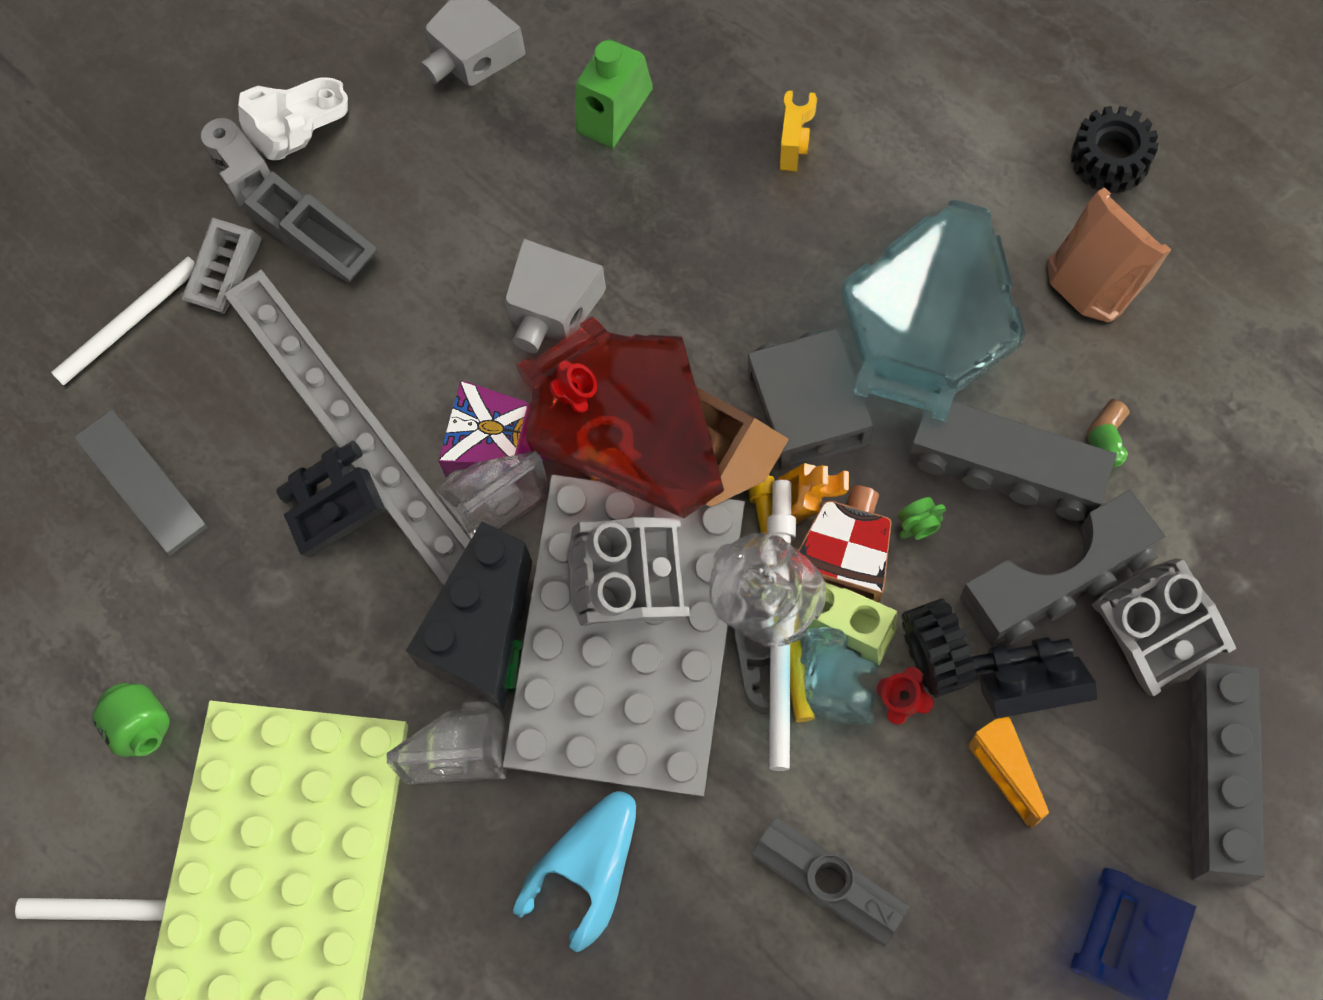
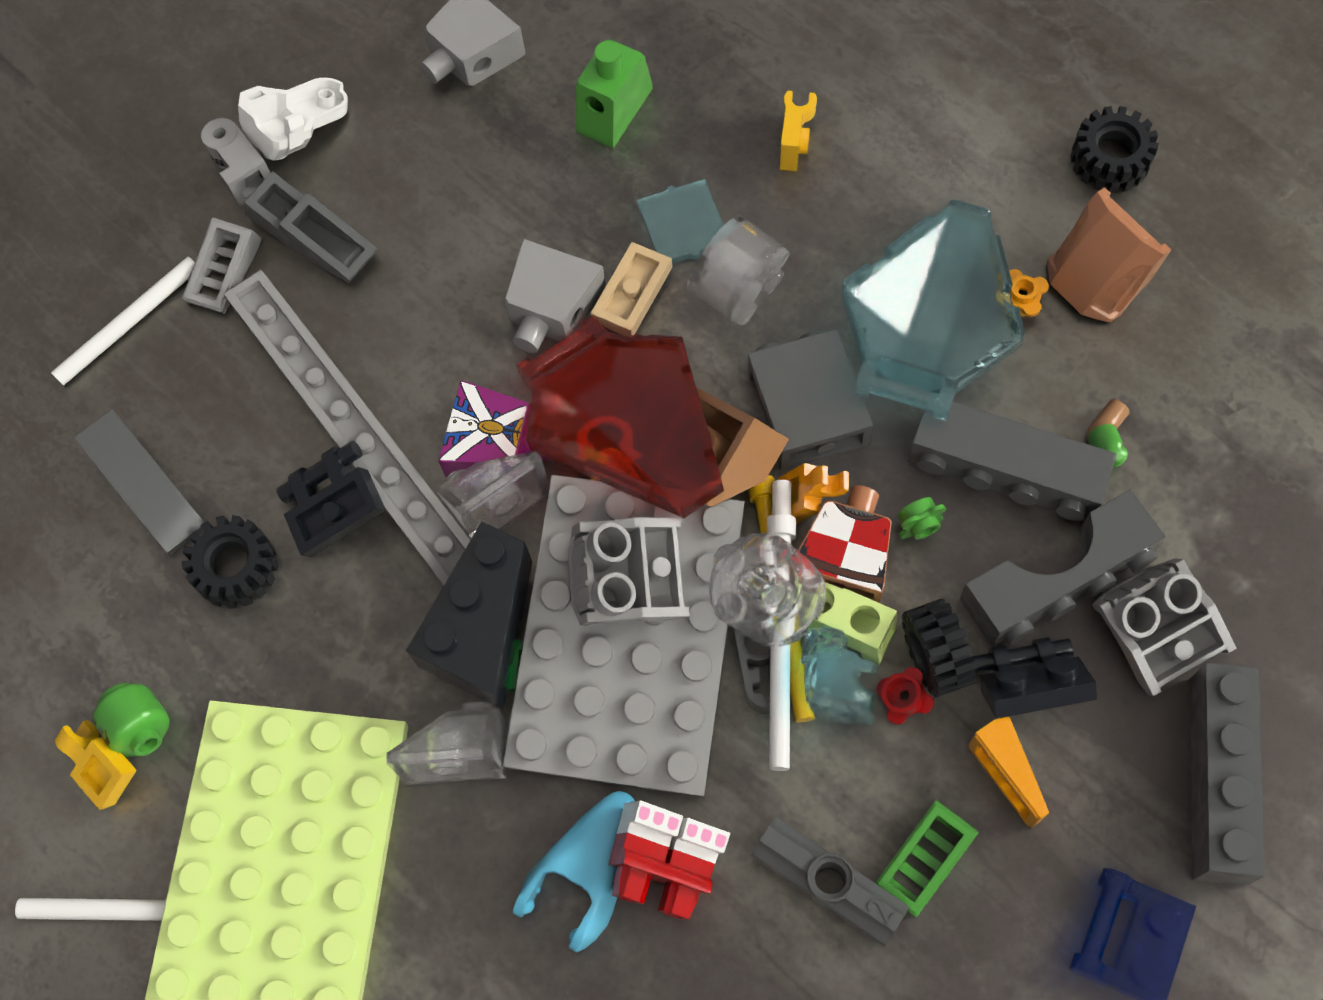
(98, 769): none -> yellow plate
(216, 540): none -> black tyre
(574, 385): red plate -> none
(632, 289): none -> tan plate
(667, 850): none -> red hips
(681, 220): none -> clear light blue piece
(737, 269): none -> clear brick
(942, 869): none -> bright green slope
(1035, 287): none -> light orange plate

